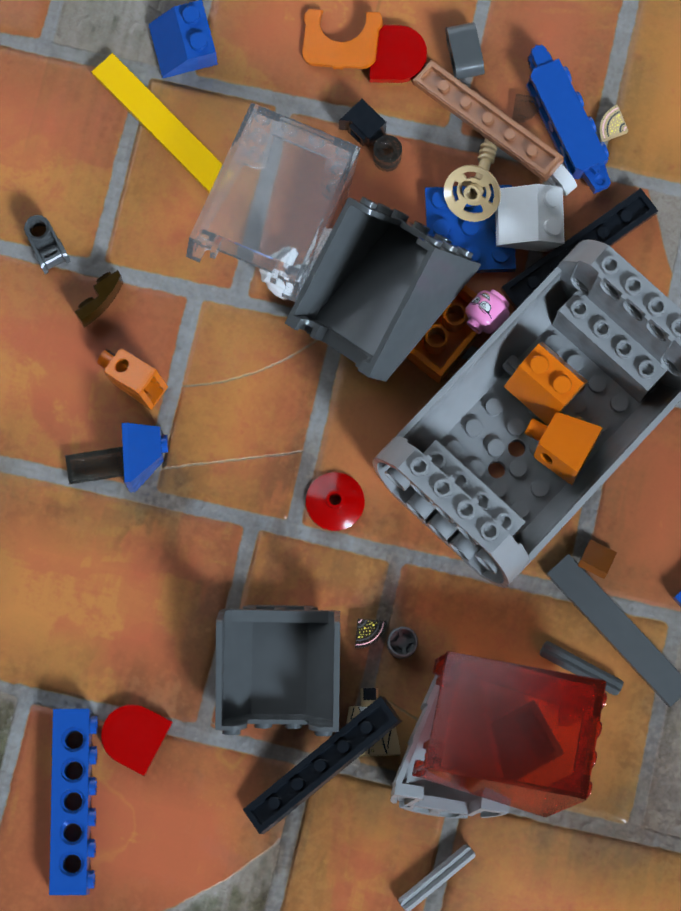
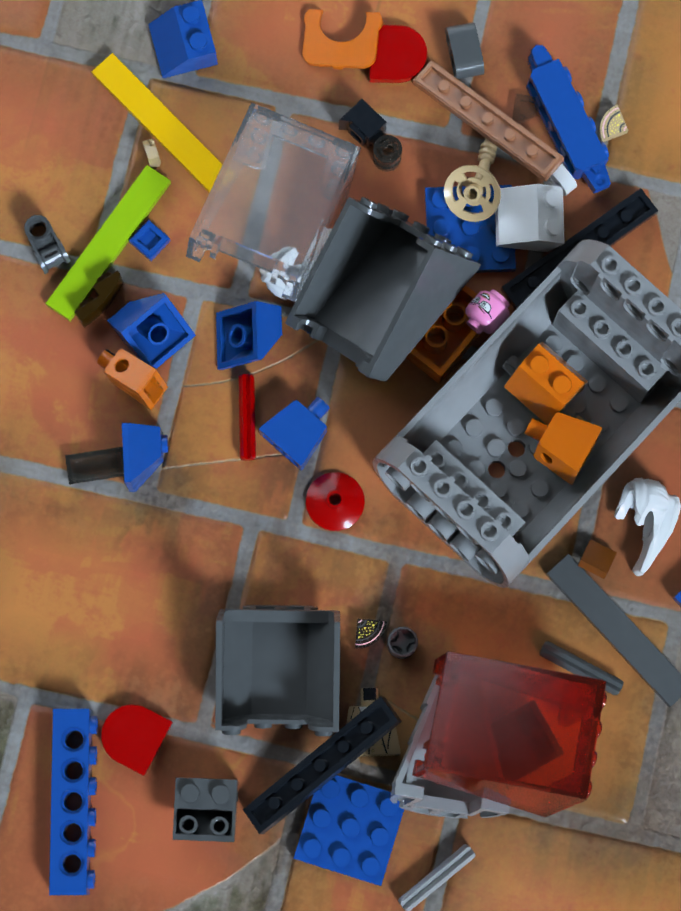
(108, 242): none -> lime tile
(149, 240): none -> blue tile
(151, 153): none -> tan tile
(152, 328): none -> blue slope
(205, 809): none -> dark grey slope
(246, 333): none -> blue slope
(247, 417): none -> red axle
(297, 431): none -> blue torso
(350, 829): none -> blue plate
(655, 511): none -> white hair

